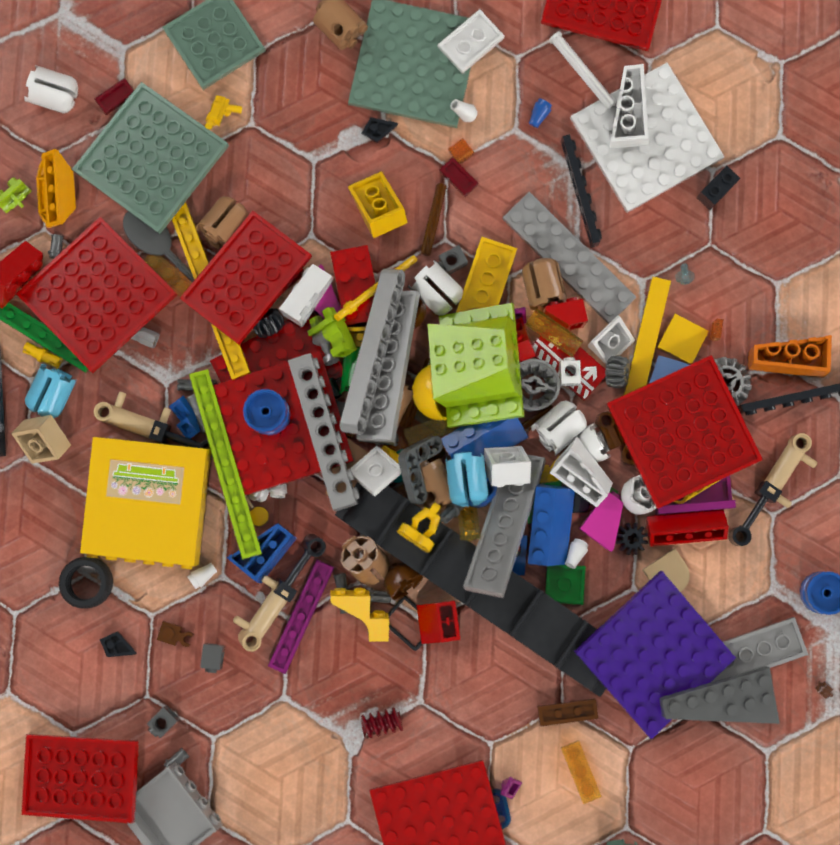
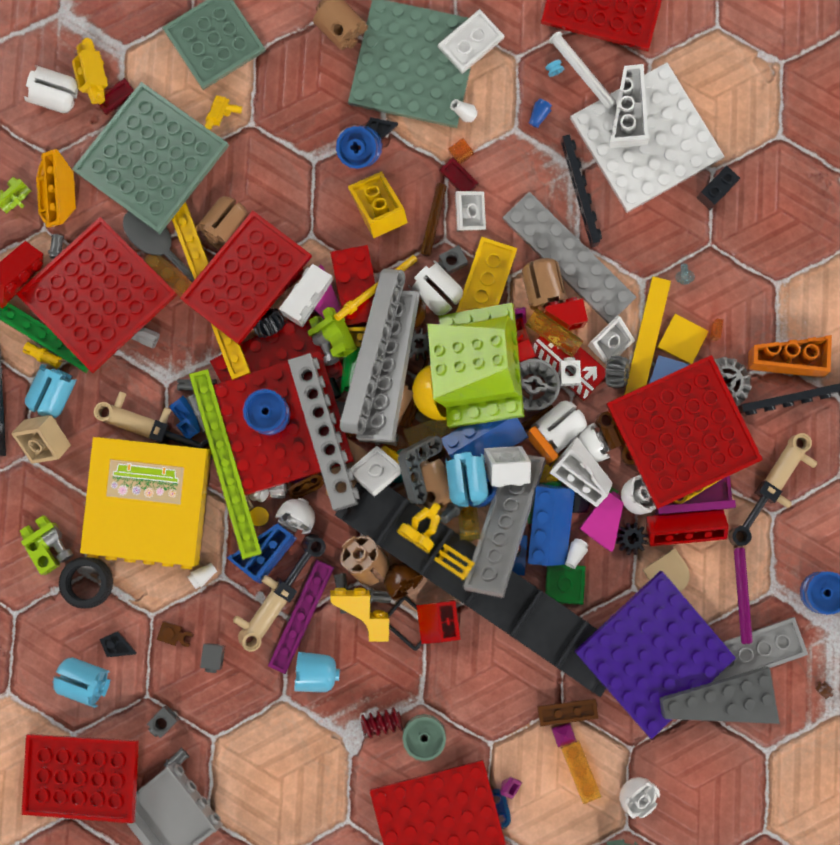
(39, 542): none -> lime hips
(81, 681): none -> medium azure cylinder
(90, 71): none -> yellow hinge
(297, 515): none -> white cylinder
(304, 486): none -> reddish brown plate
(315, 672): none -> medium azure cylinder
(348, 149): none -> blue wheel
(419, 748): none -> sand green wheel
(421, 351): none -> dark grey gear
(443, 554): none -> yellow tile
(470, 210): none -> white slope
(542, 445): none -> orange tile
(554, 68): none -> medium azure bush
(563, 734): none -> magenta slope
(638, 797): none -> white cylinder
(743, 595): none -> magenta axle

